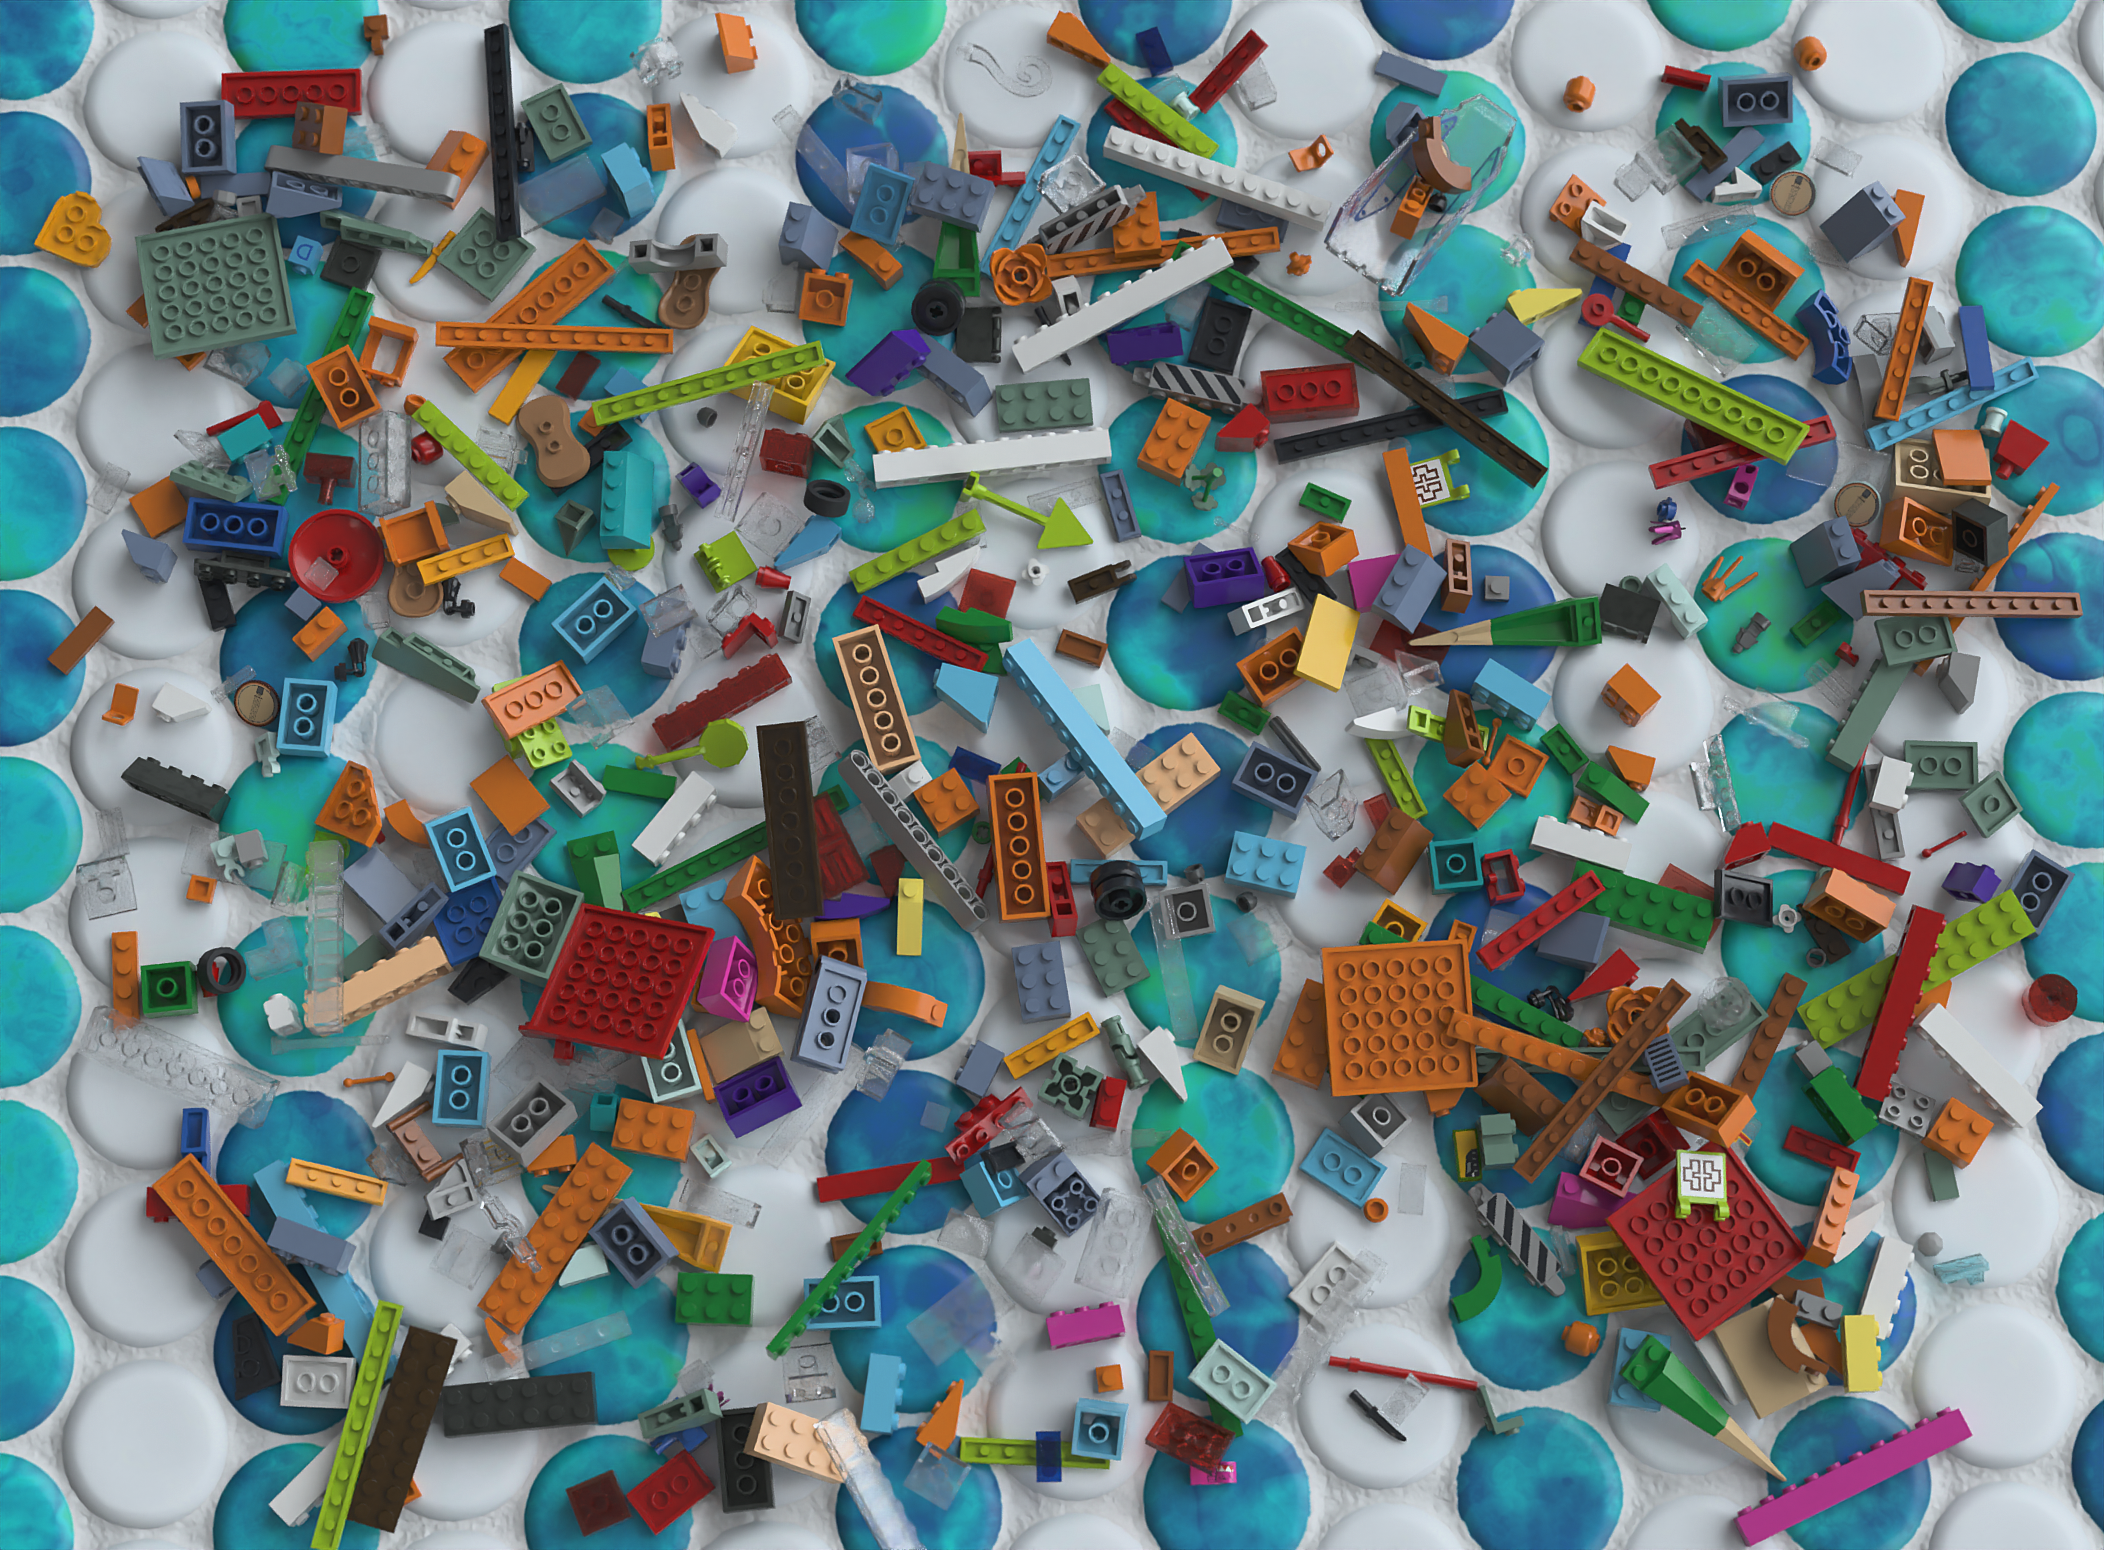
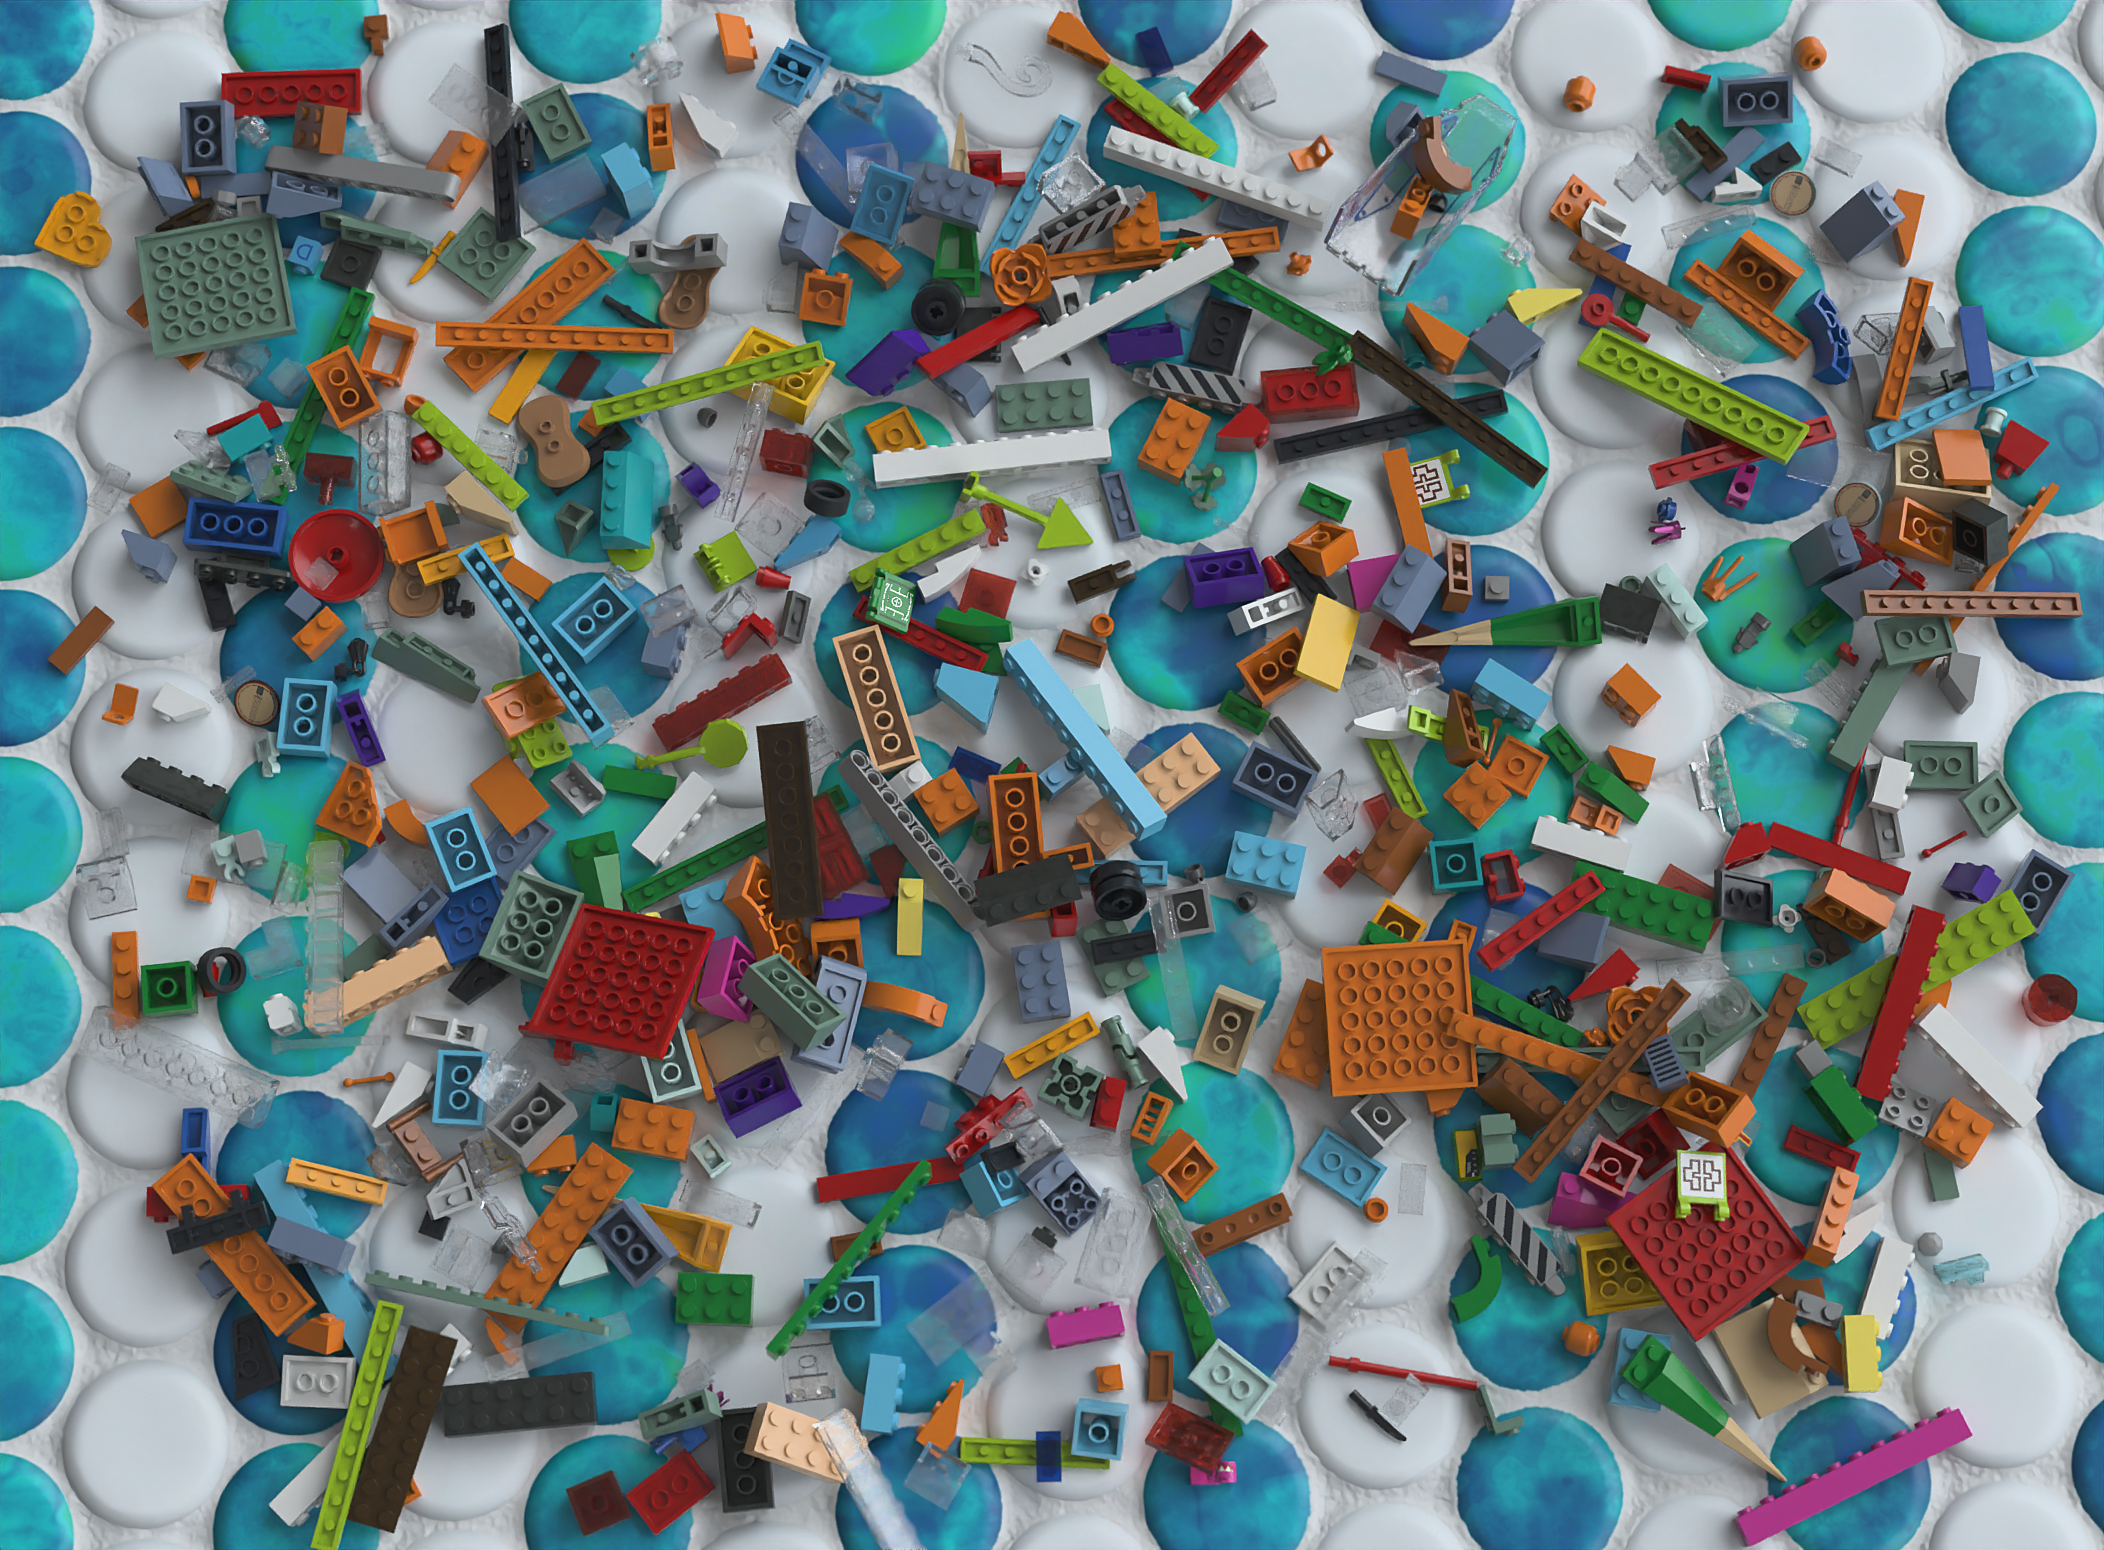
(200, 1232): none -> black hinge
(253, 132): none -> clear head
(360, 727): none -> dark purple slope
(475, 105): none -> clear tile
(477, 1300): none -> sand green plate
(498, 1082): none -> clear hinge
(536, 644): none -> medium azure brick
(791, 1001): none -> sand green slope
(793, 73): none -> dark azure bracket
(891, 600): none -> piece
(977, 341): none -> red tile
(994, 519): none -> clear red plate
(1027, 889): none -> pearl dark grey slope
(1079, 855): none -> orange slope
(1101, 625): none -> orange plate
(1123, 947): none -> black tile
(1151, 1098): none -> orange slope
(1336, 355): none -> green plate
(1730, 964): none -> clear tile

